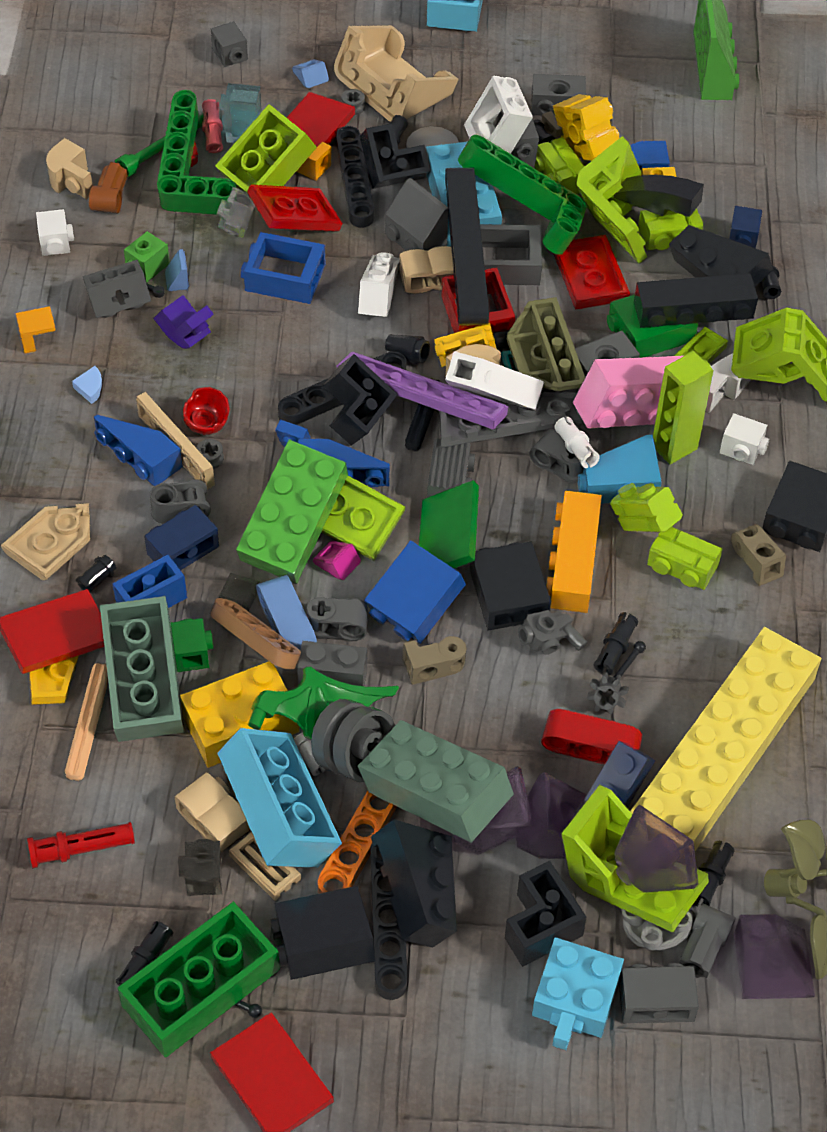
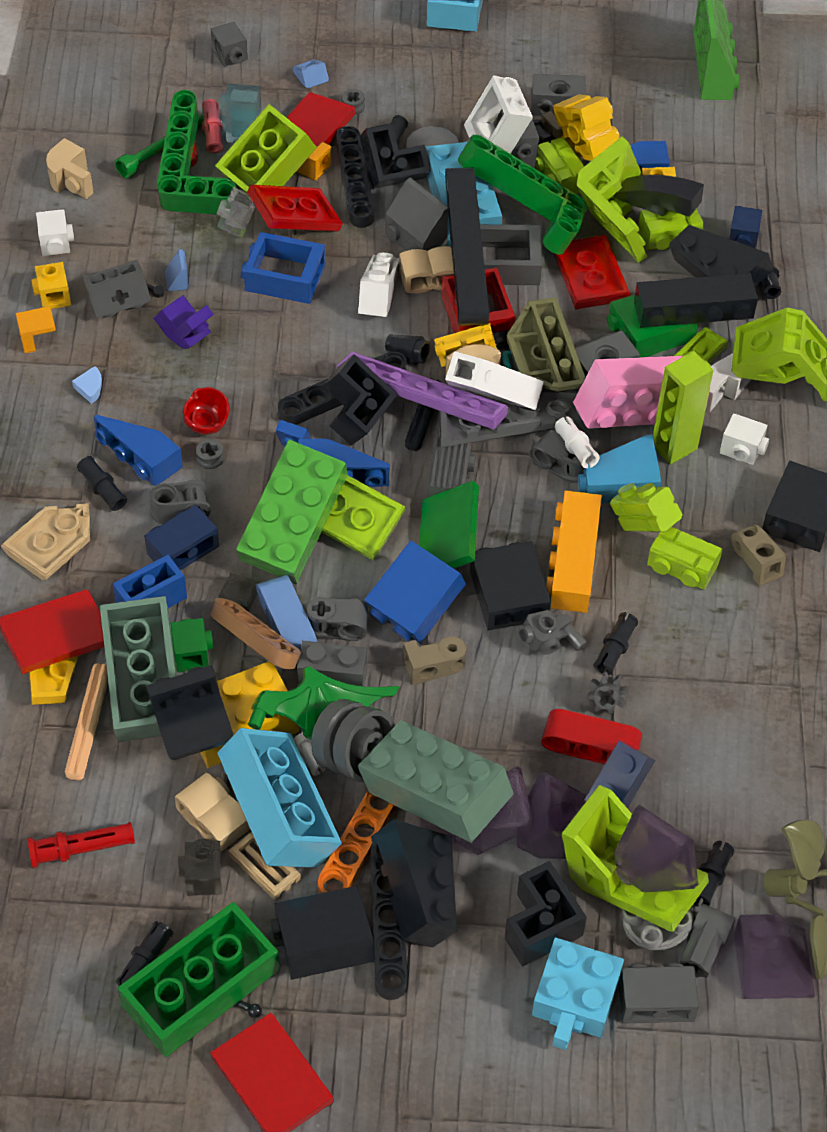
(51, 285): none -> yellow brick
(100, 570): black pin -> none
(102, 483): none -> black pin
(108, 192): dark orange piece -> none
(150, 253): bright green brick -> none
(190, 712): none -> black bracket
(192, 459): tan tile -> none
(337, 559): dark pink slope -> none
(374, 65): tan windscreen -> none
(639, 647): black hinge -> none
(730, 735): light yellow brick -> none

